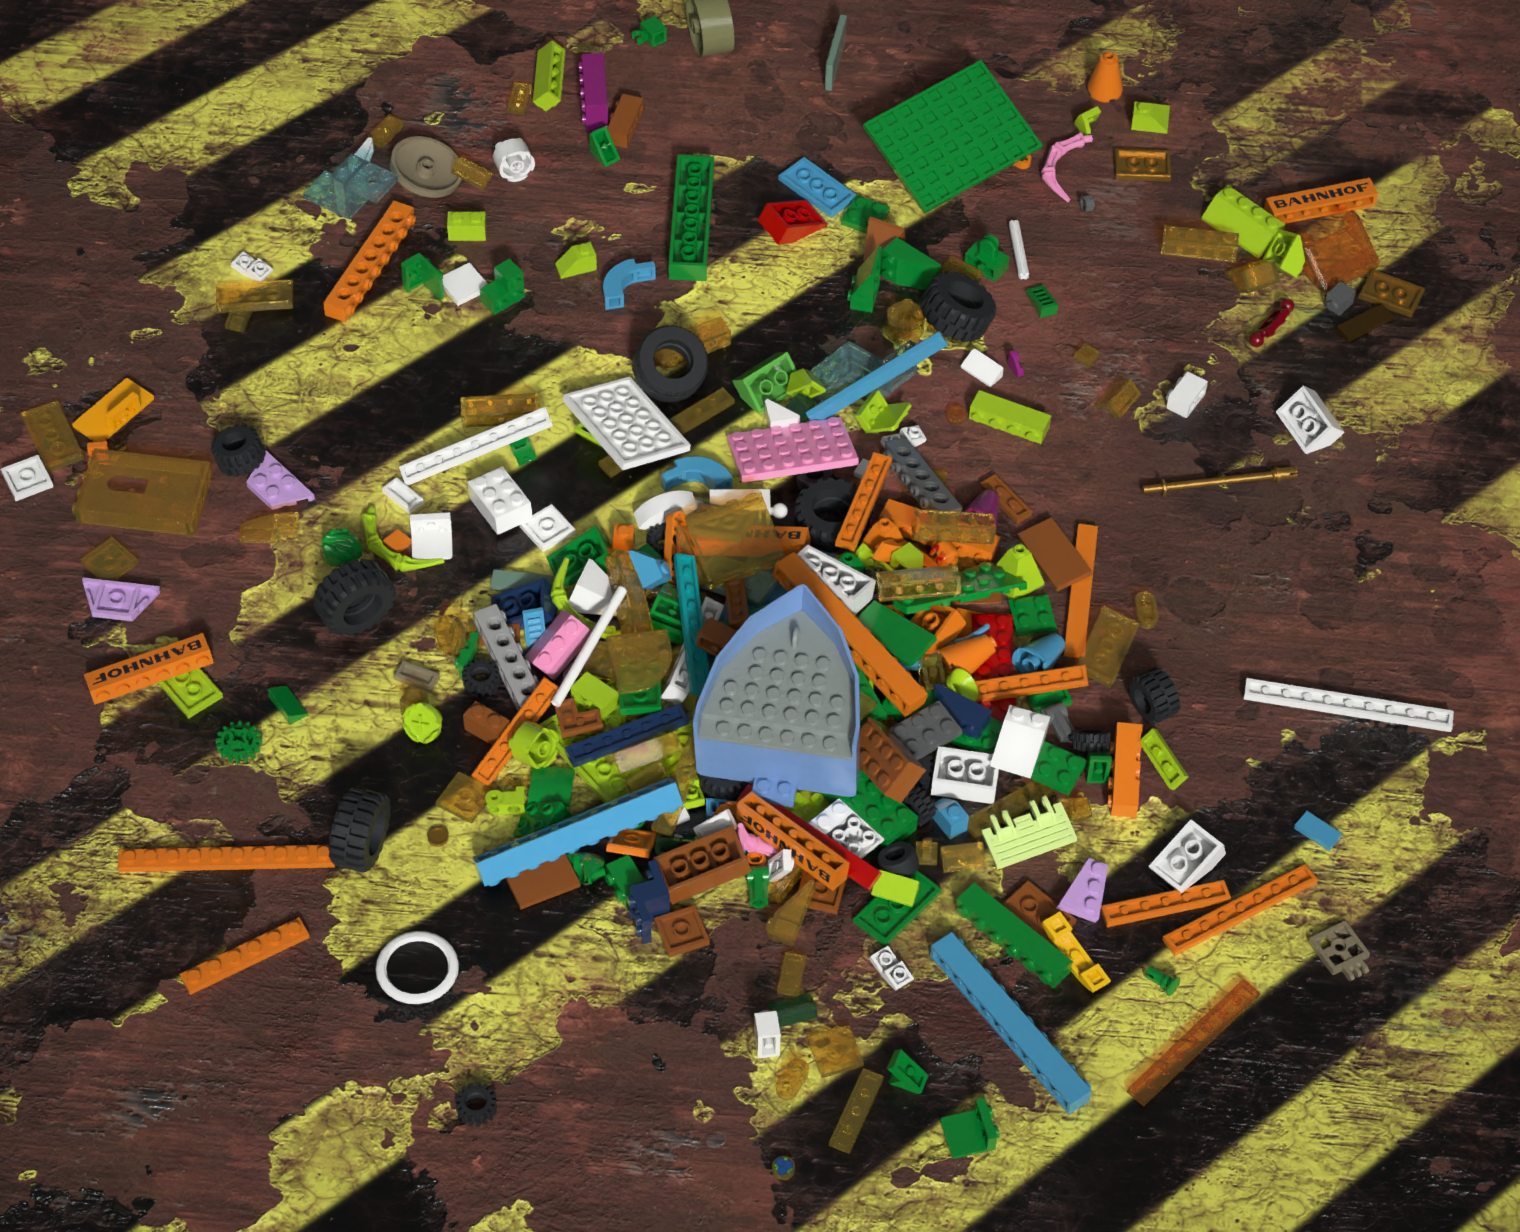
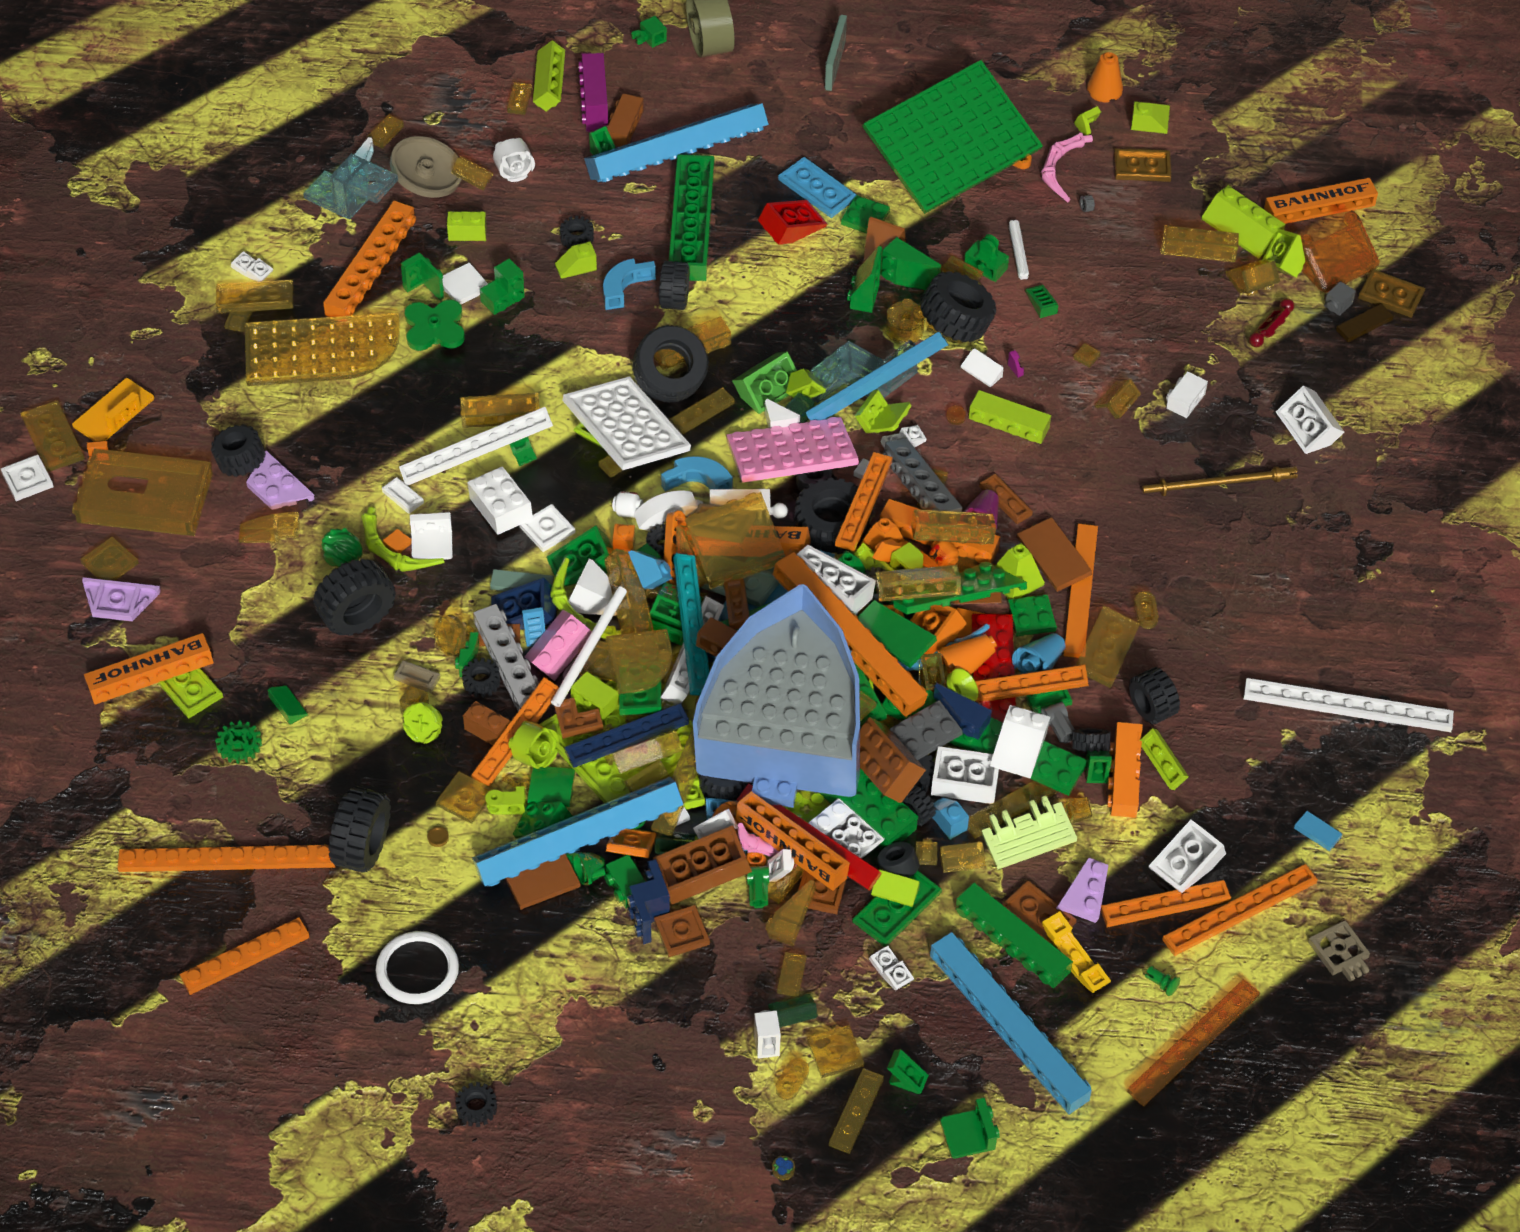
(319, 348): none -> clear yellow plate
(434, 325): none -> green plant
(576, 225): none -> black tyre
(626, 504): none -> white head
(674, 285): none -> black tyre
(676, 142): none -> dark azure brick

